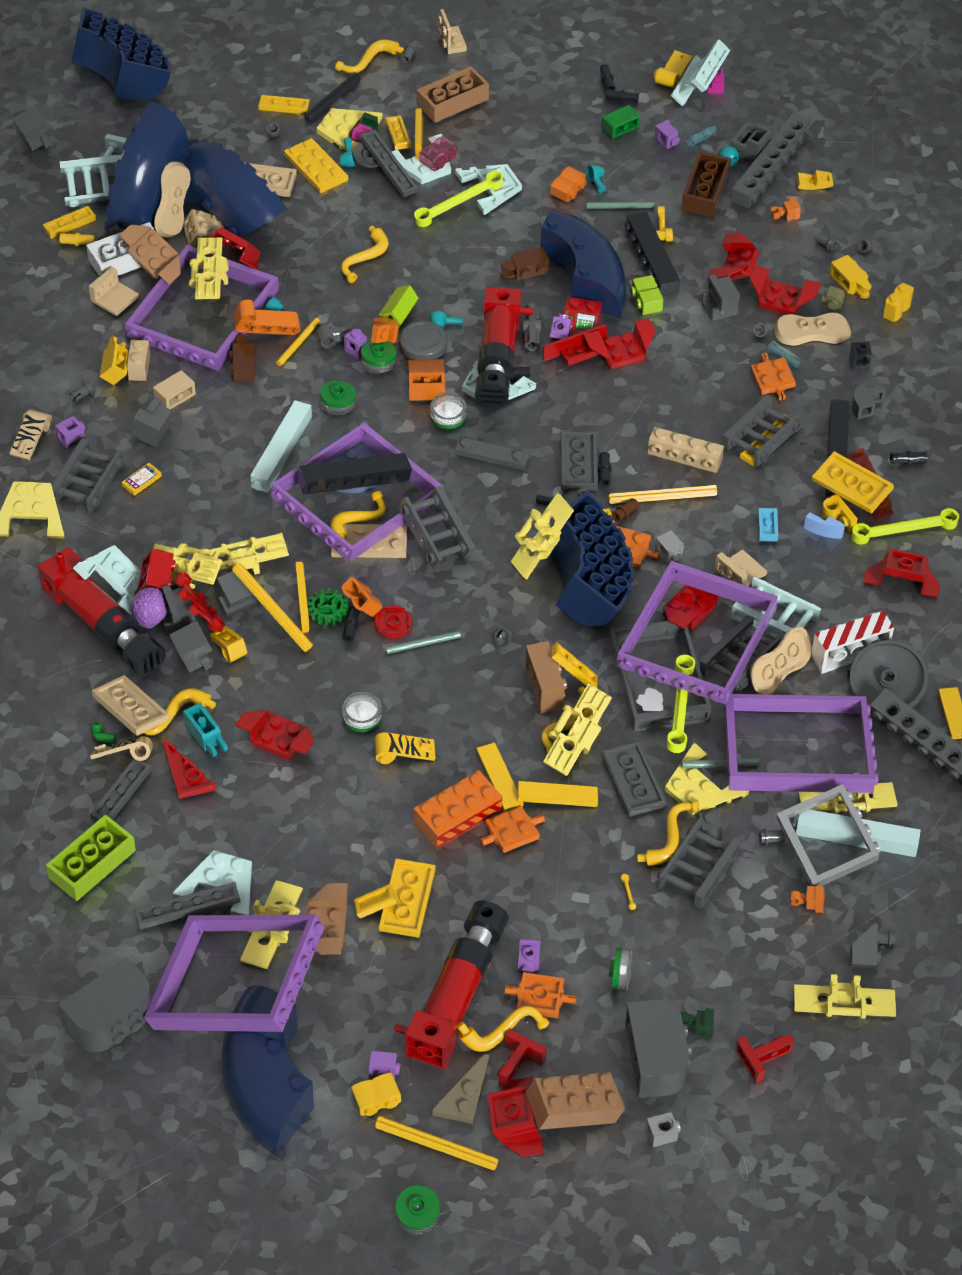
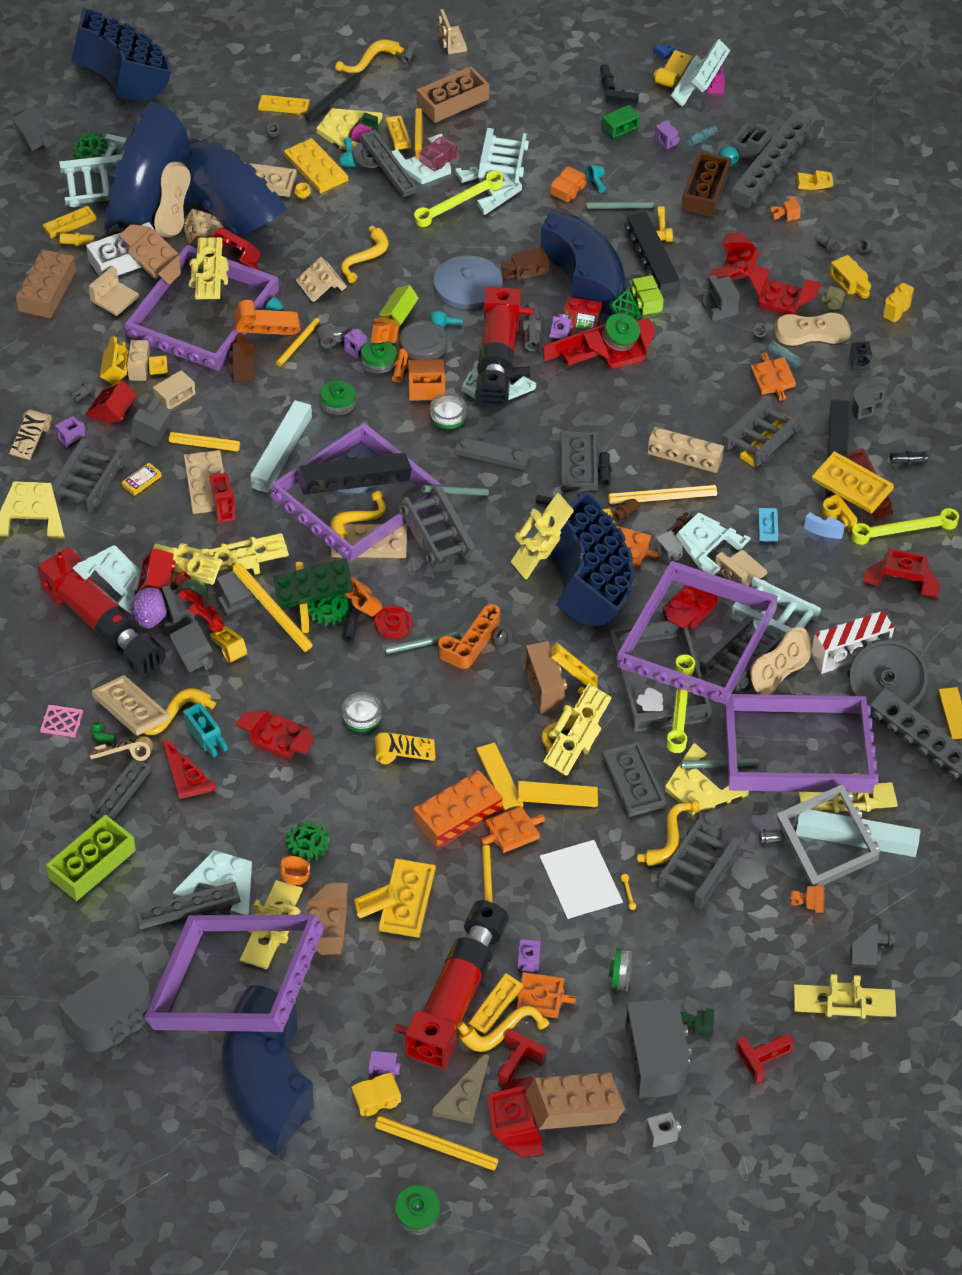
(46, 283): none -> medium nougat brick
(66, 727): none -> bright pink window
(89, 146): none -> green gear
(112, 403): none -> red slope
(158, 365): none -> yellow plate
(194, 585): none -> clear green helmet
(198, 469): none -> tan plate
(204, 441): none -> yellow axle
(223, 497): none -> red bracket
(294, 870): none -> orange hair
(302, 190): none -> yellow plate
(309, 843): none -> green gear
(313, 583): none -> dark green plate
(319, 279): none -> tan bracket
(400, 366): none -> orange pin
(457, 490): none -> sand green piece
(464, 281): none -> sand blue dish
(464, 652): none -> orange beam
(487, 873): none -> yellow bar
(490, 148): none -> light aqua fence
(495, 1004): none -> yellow tile
(581, 879): none -> white sticker
(621, 331): none -> green piece
(632, 302): none -> green window
(664, 51): none -> blue tile
(681, 521): none -> reddish brown pin
(702, 536): none -> light aqua wing

